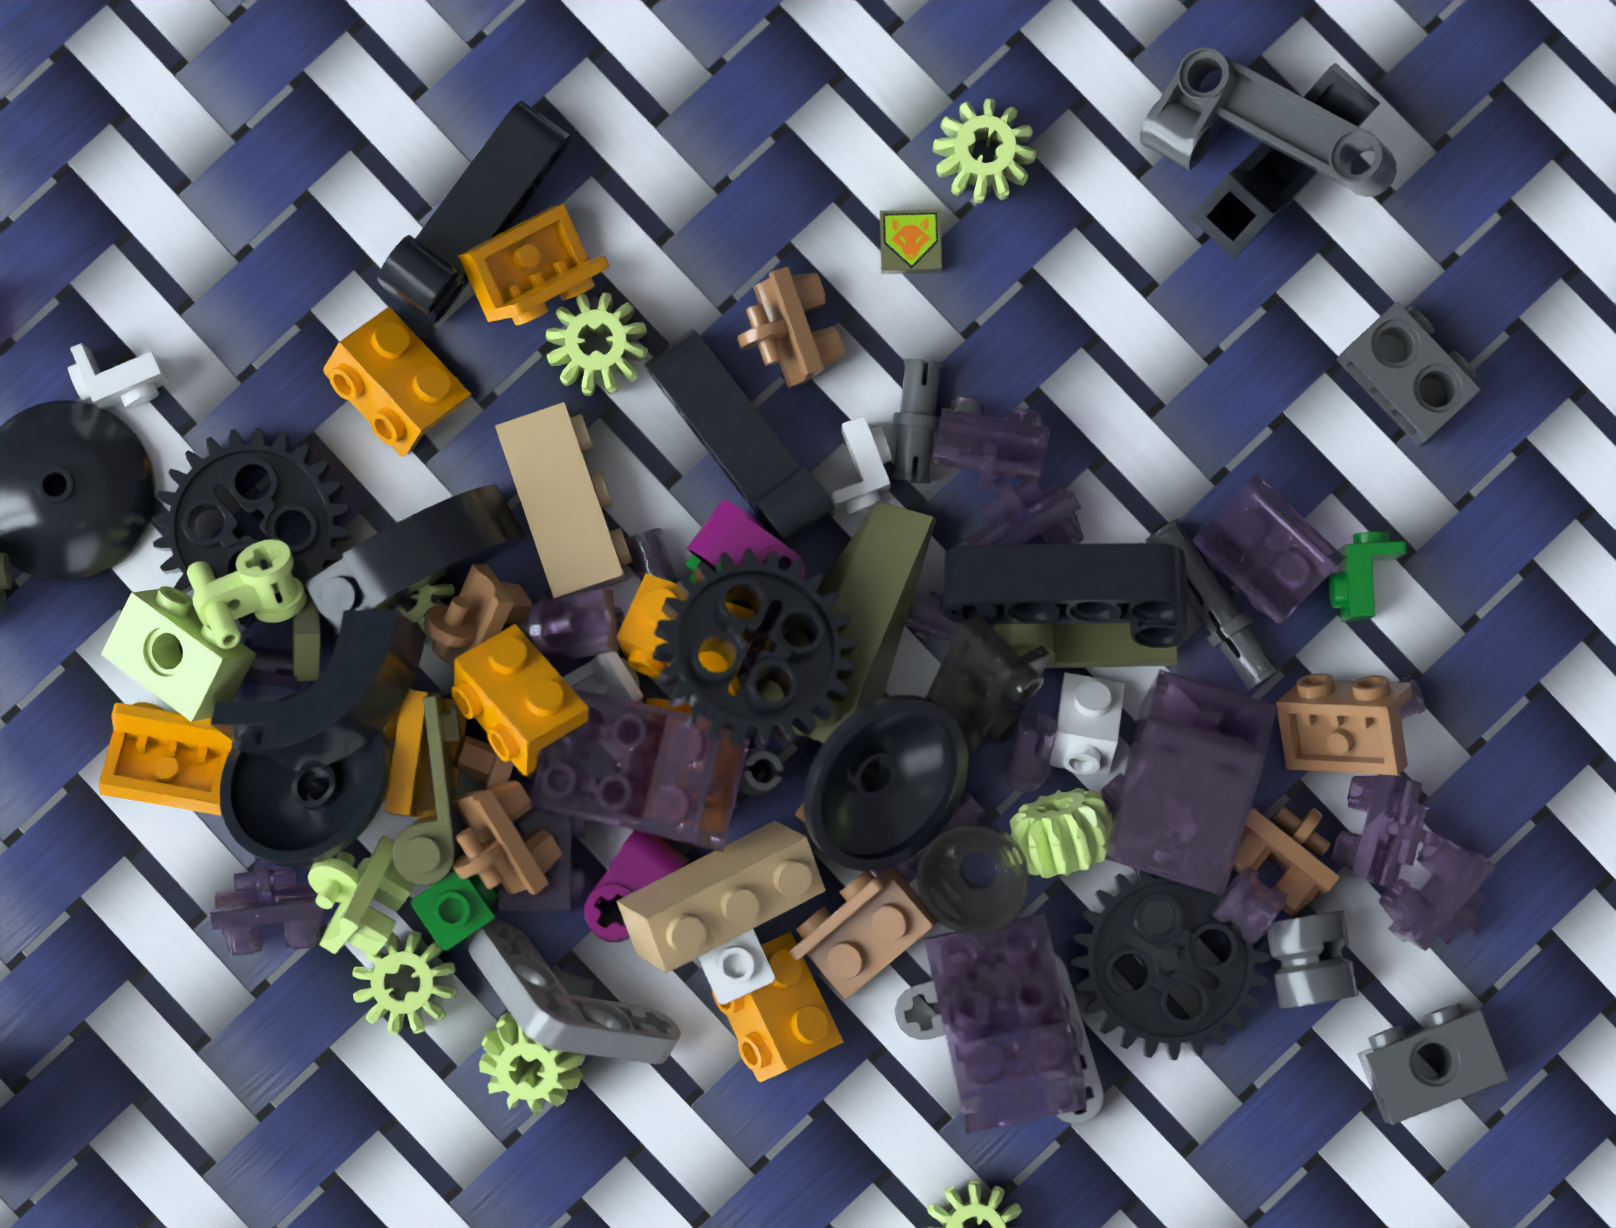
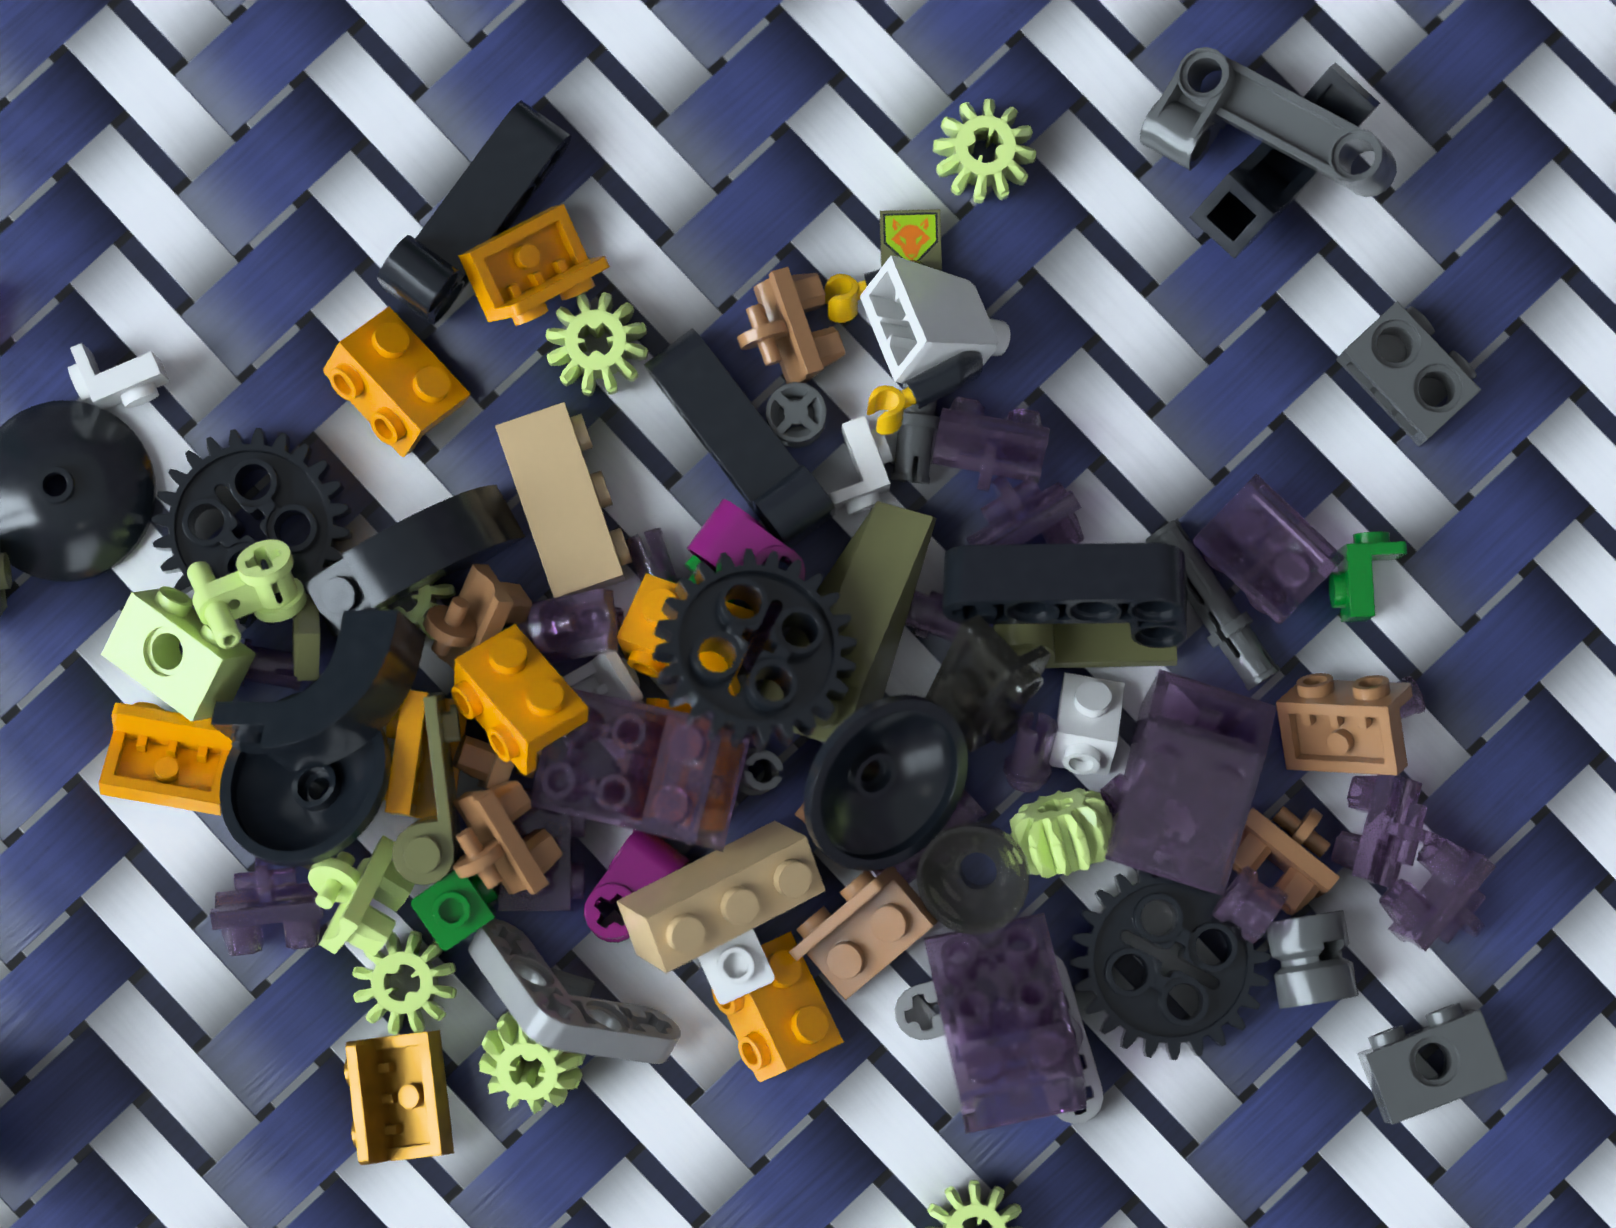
(398, 1097): none -> pearl gold bracket
(795, 400): none -> dark grey wheel
(927, 330): none -> white torso

